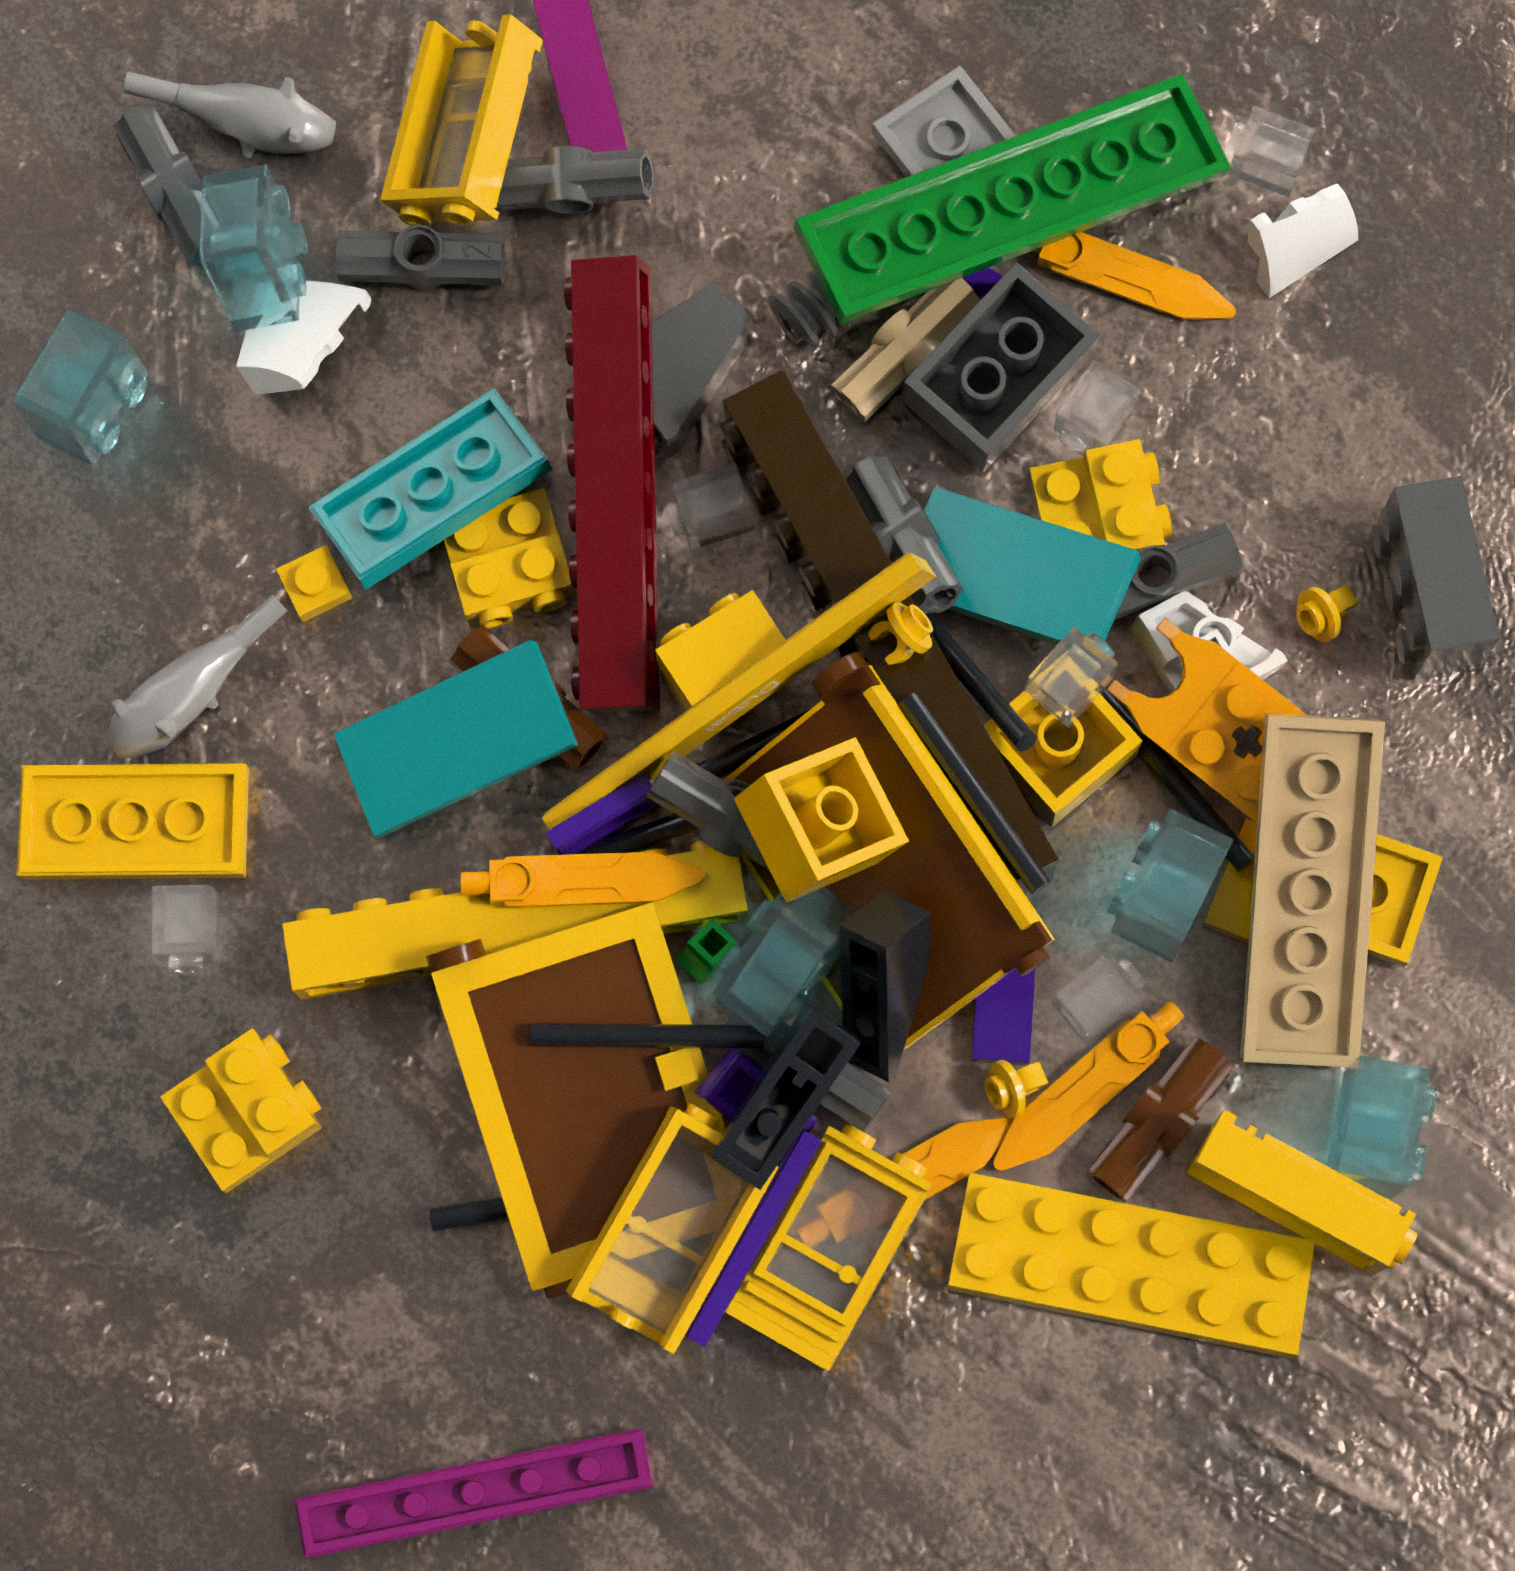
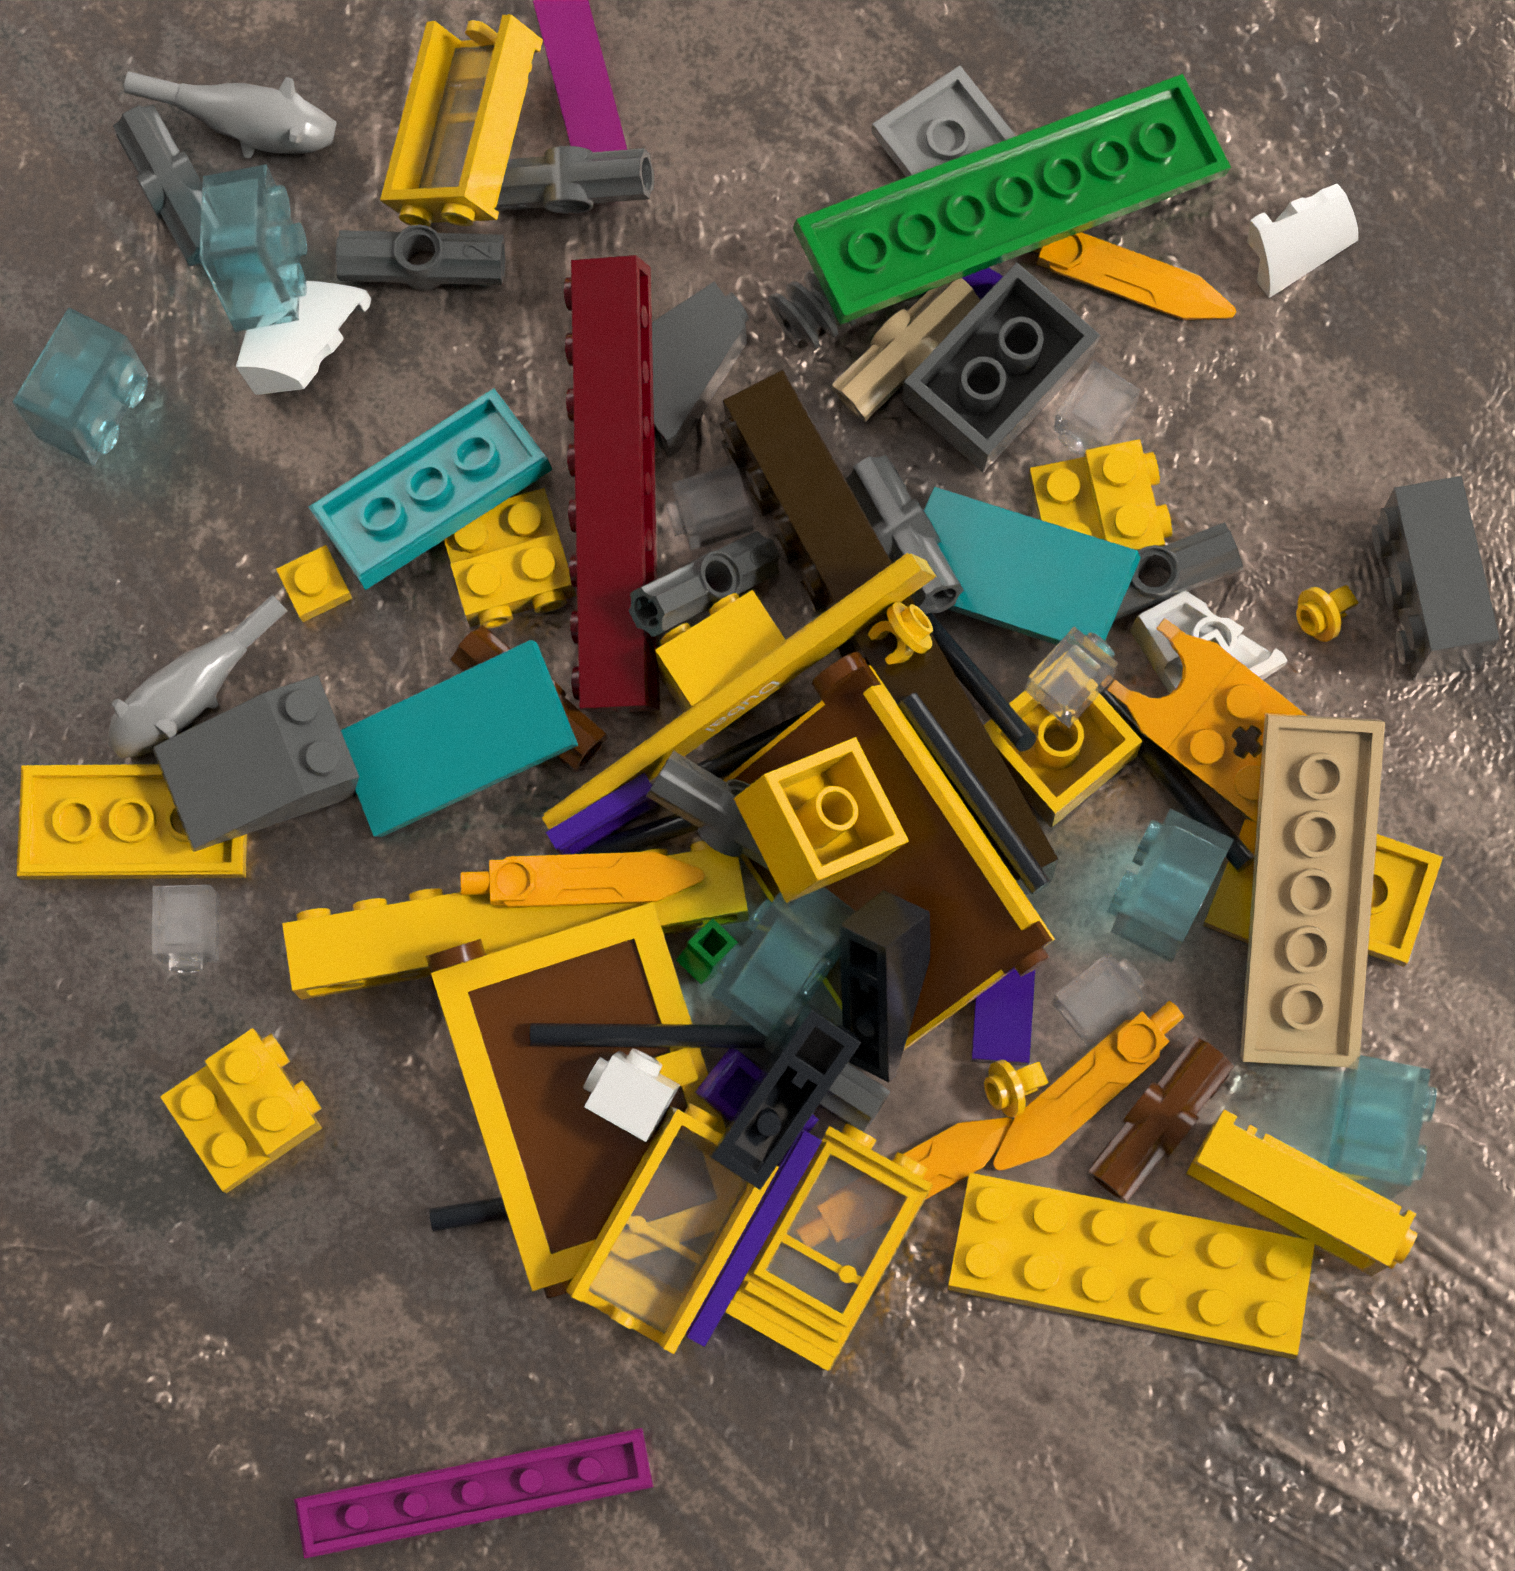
(258, 764): none -> dark grey slope
(630, 1092): none -> white brick
(703, 583): none -> dark grey piece
(1269, 150): clear brick -> none

